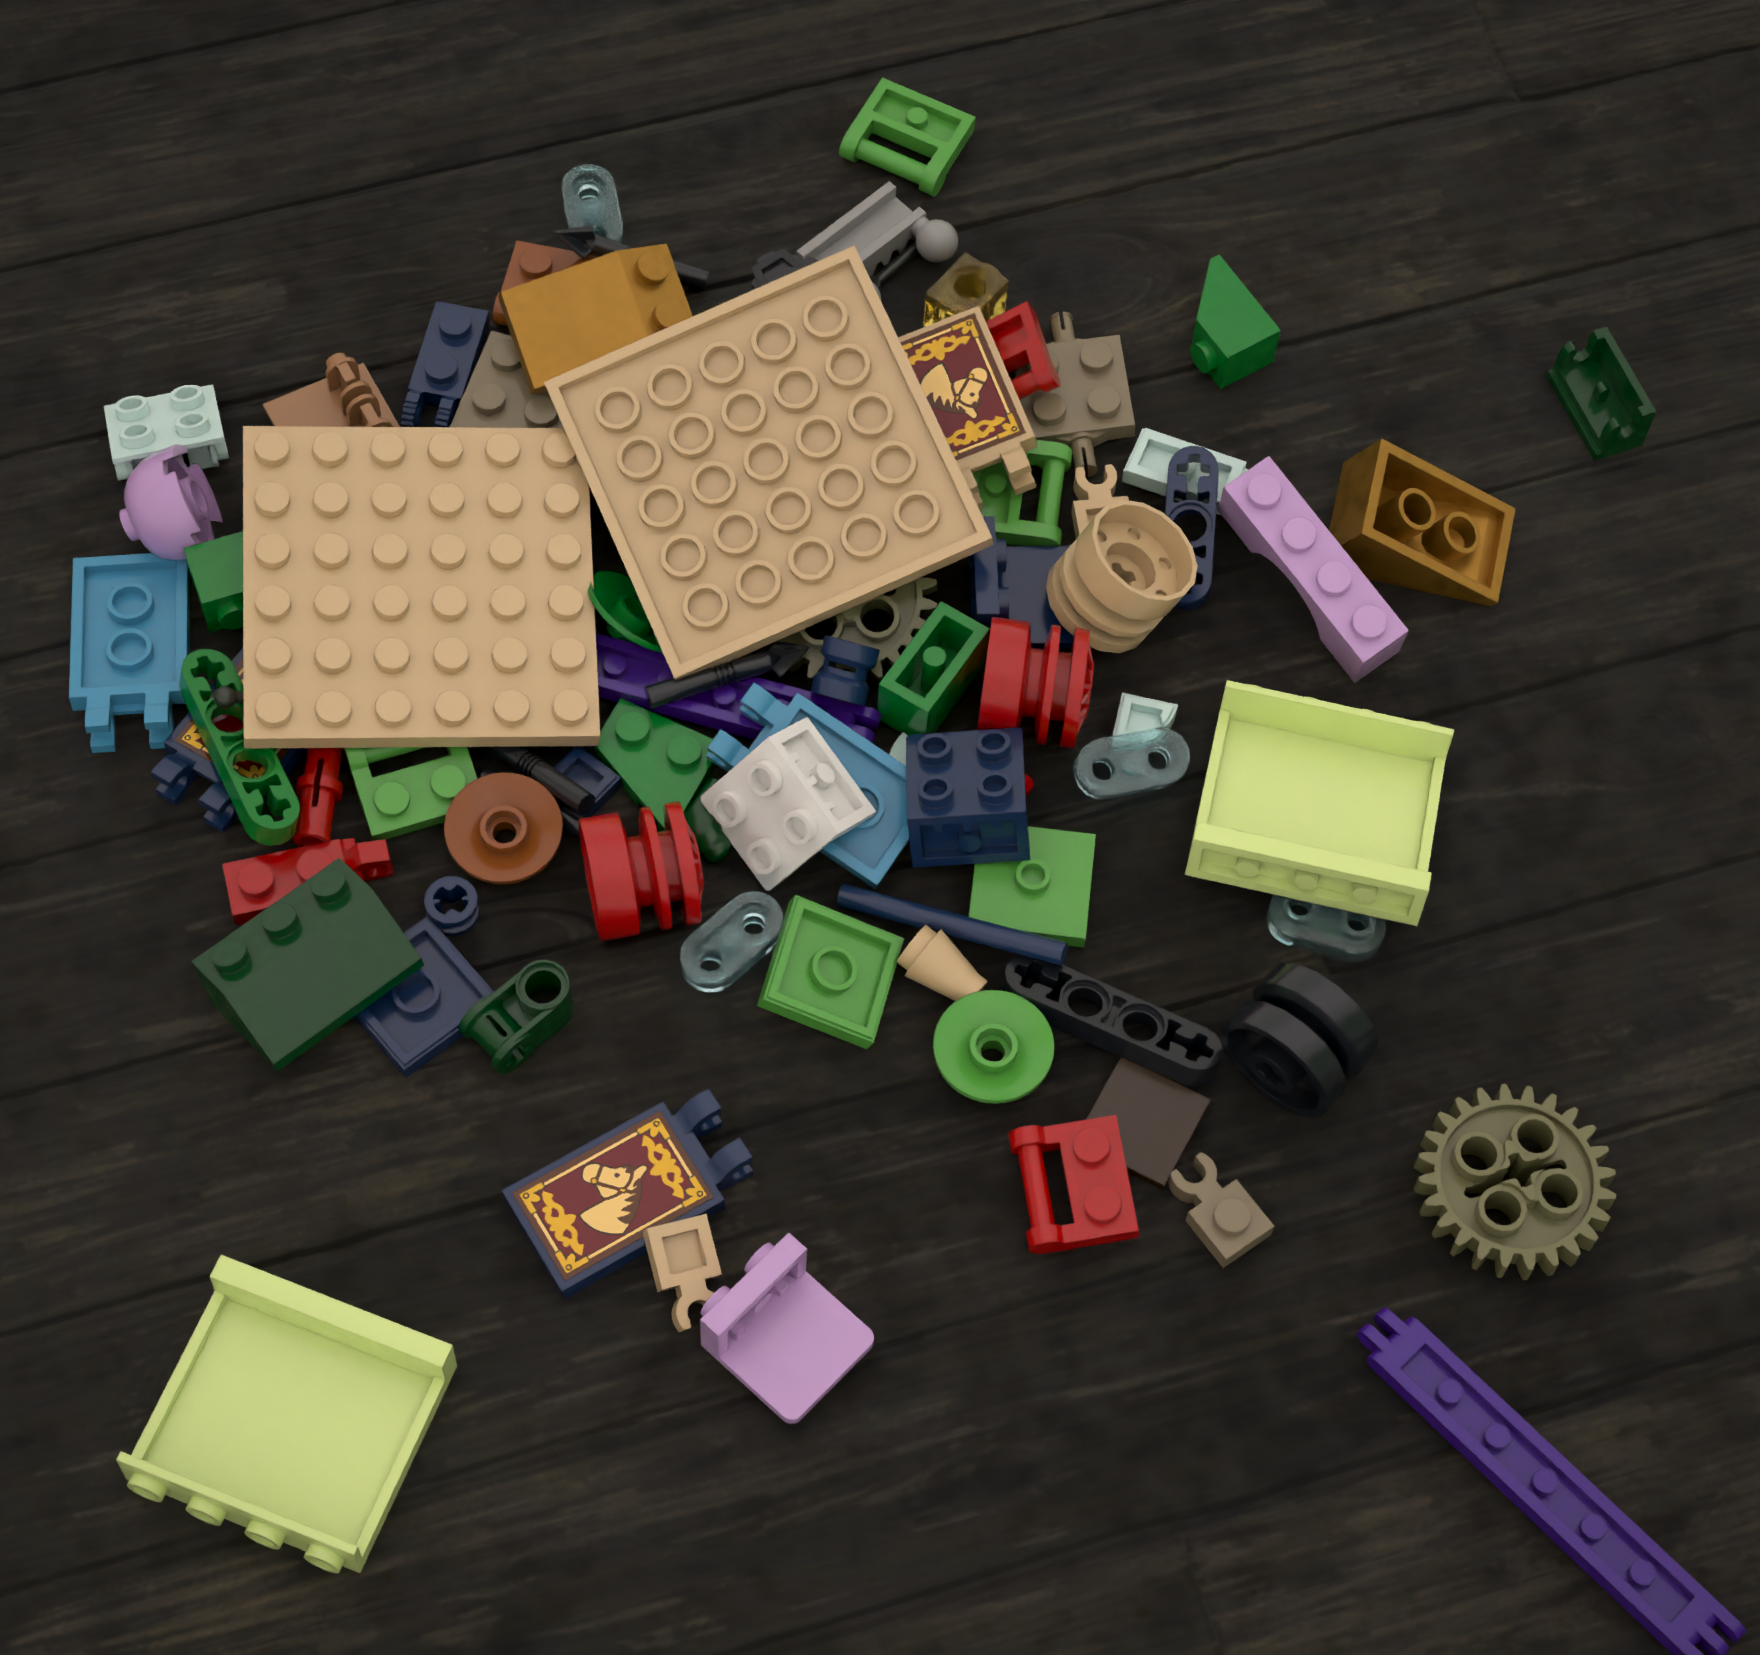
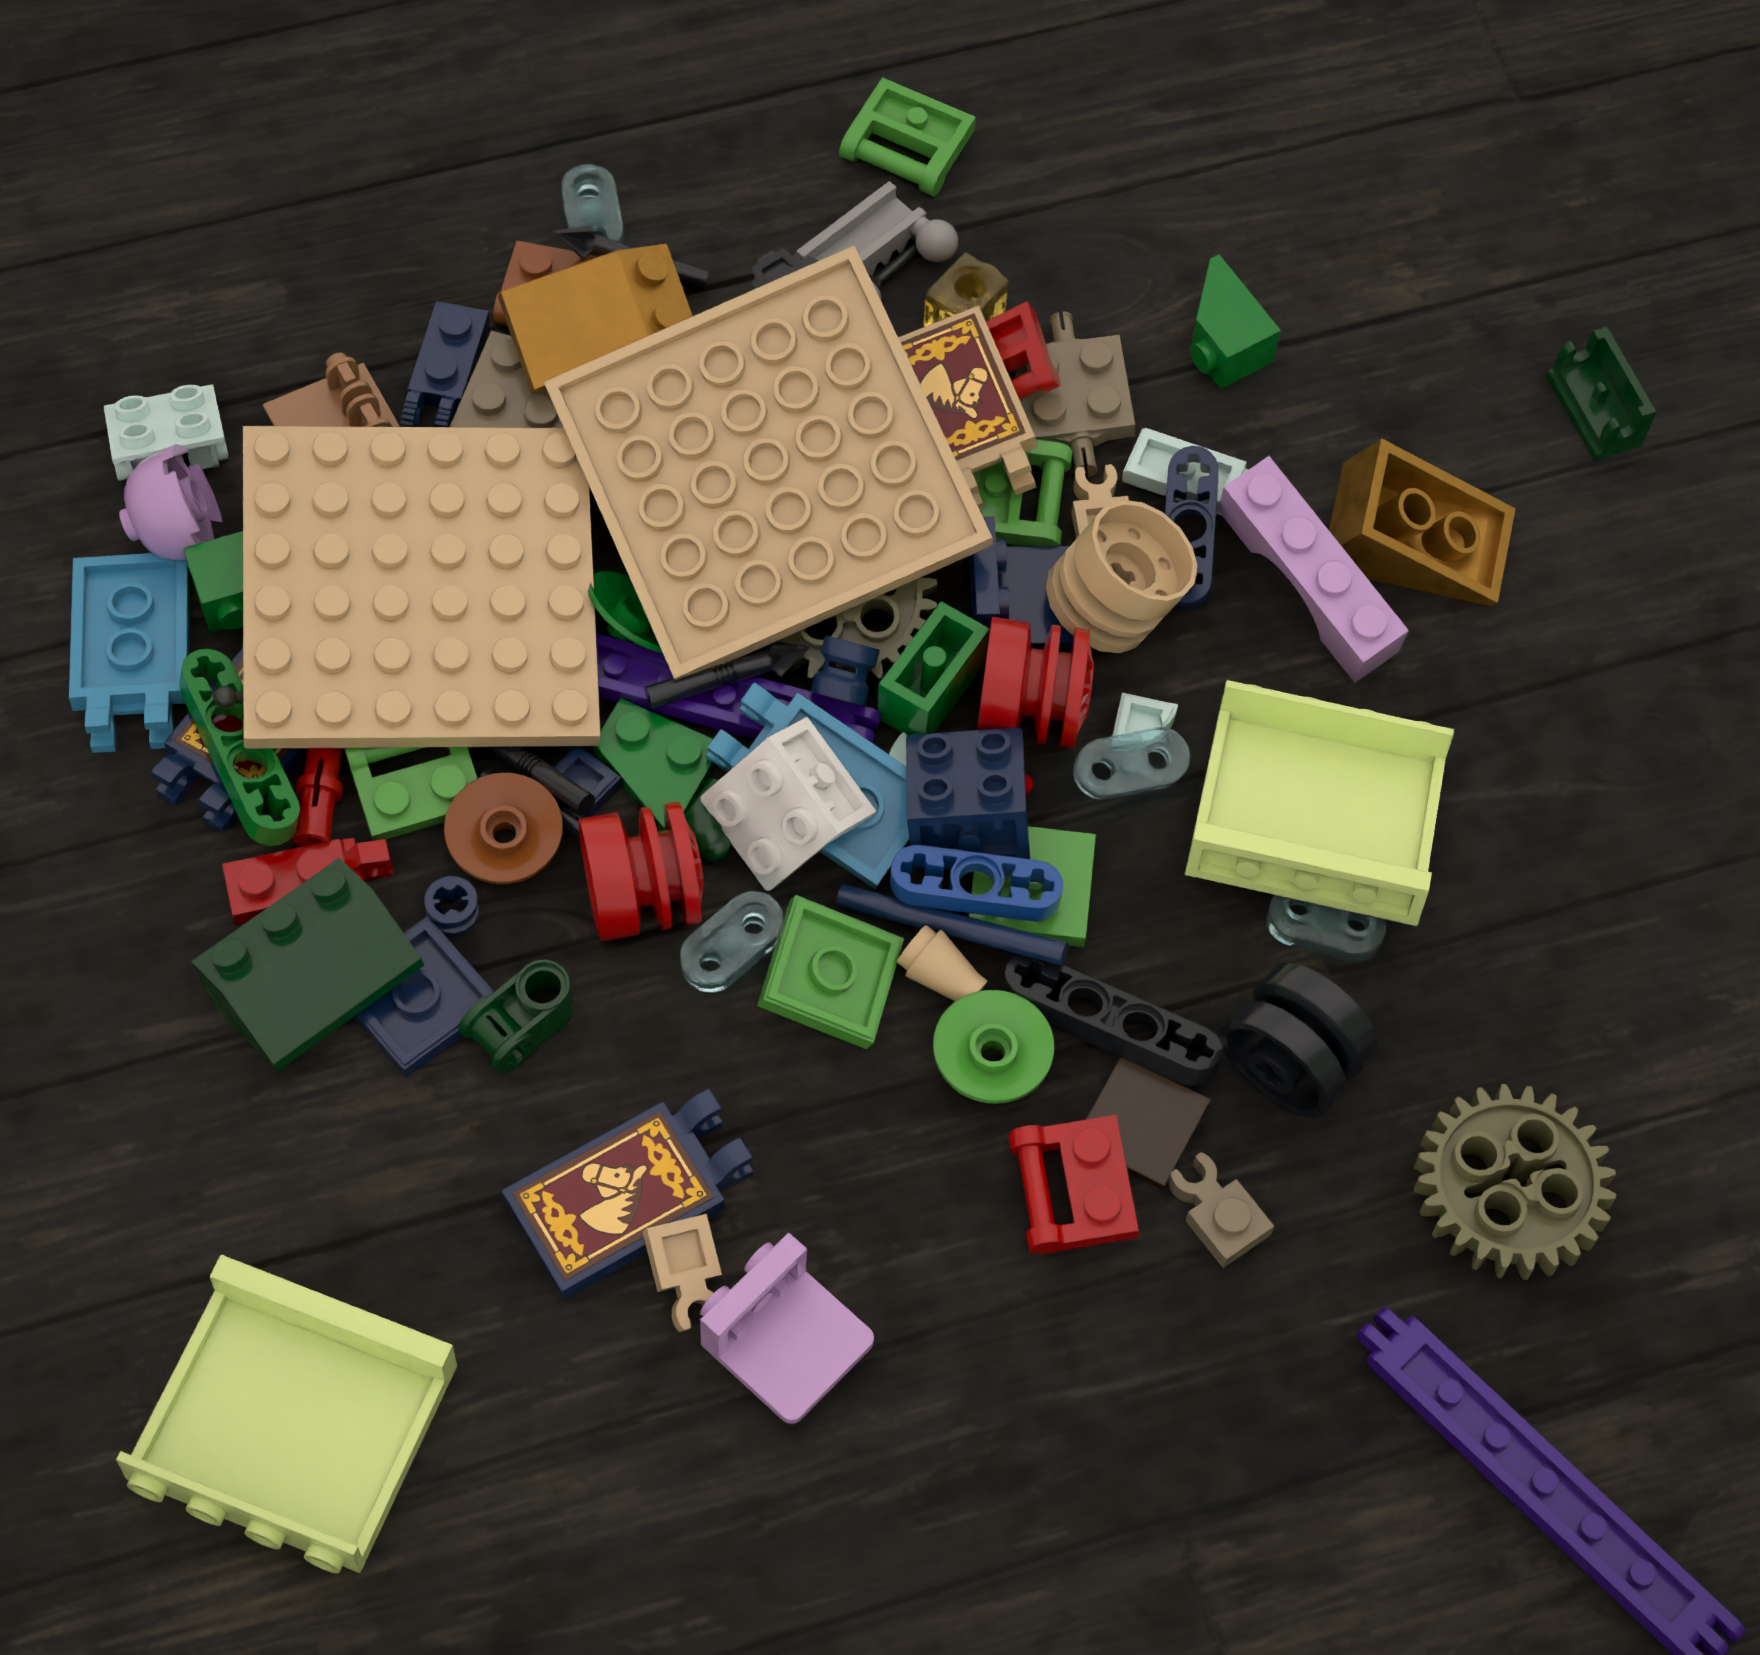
(960, 862): none -> blue beam

